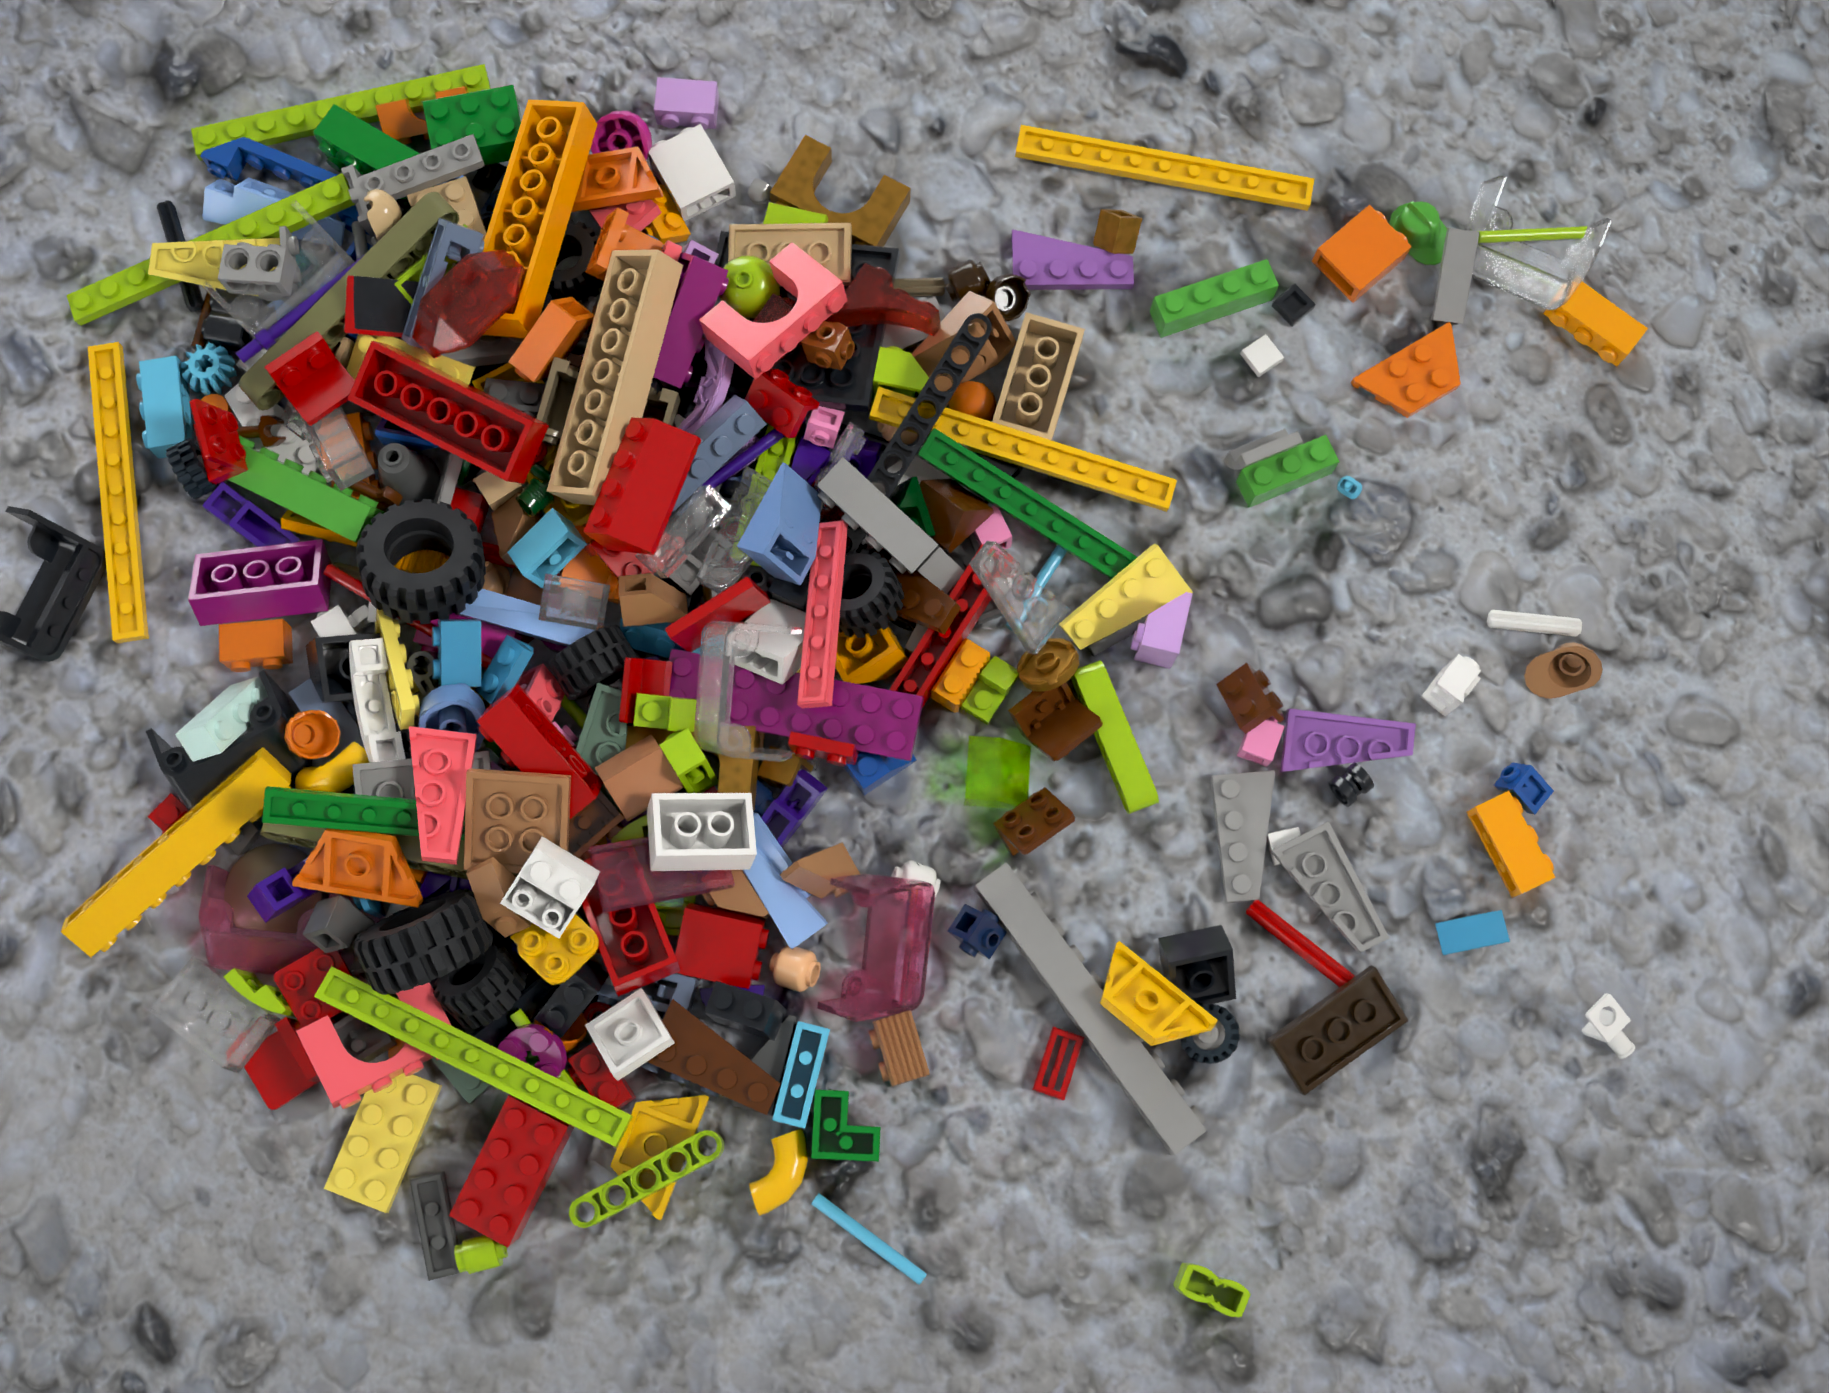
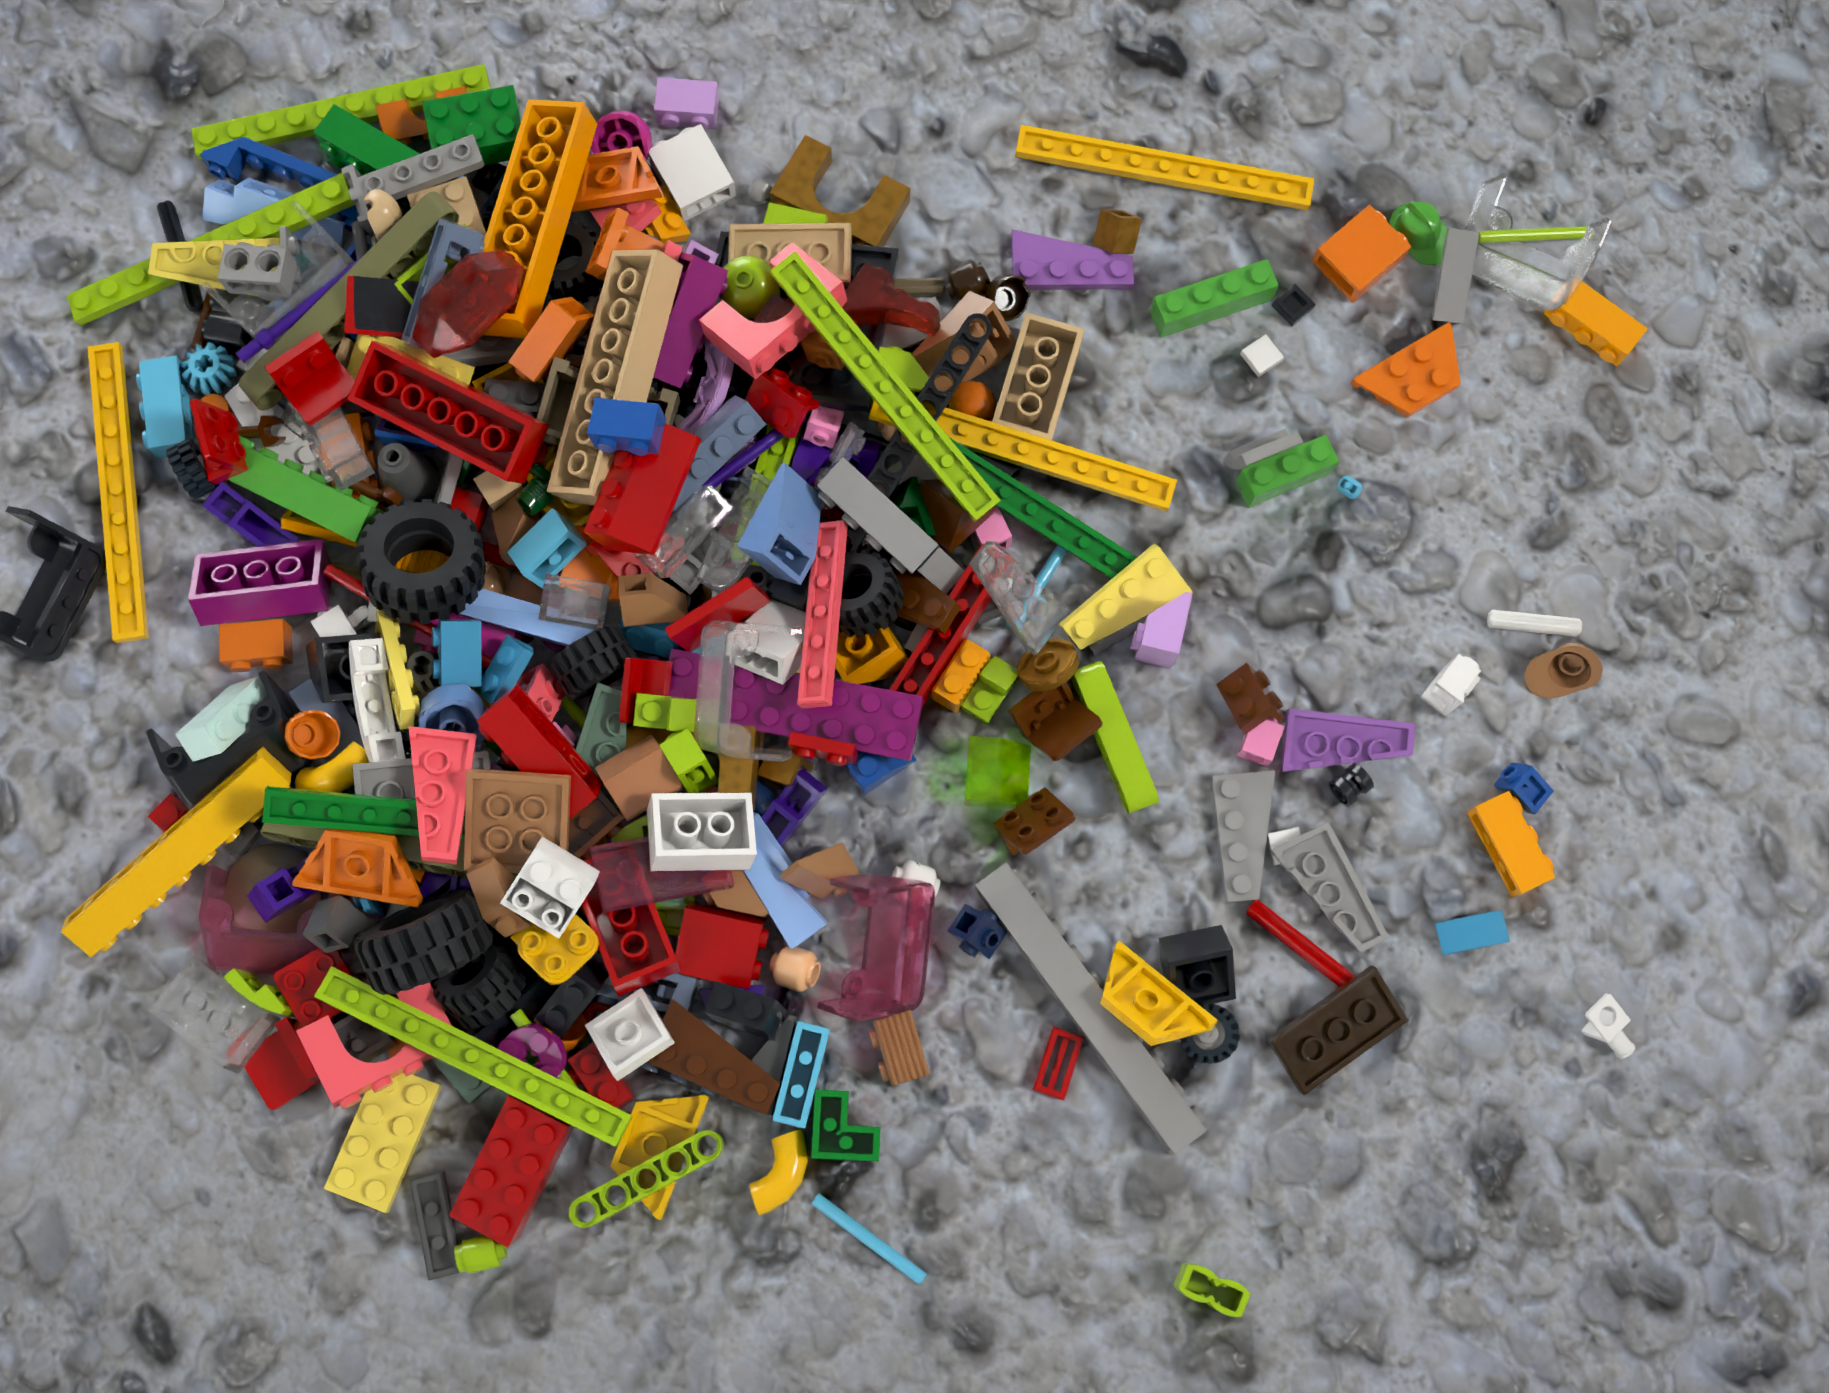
(626, 426): none -> blue brick
(884, 386): none -> lime plate

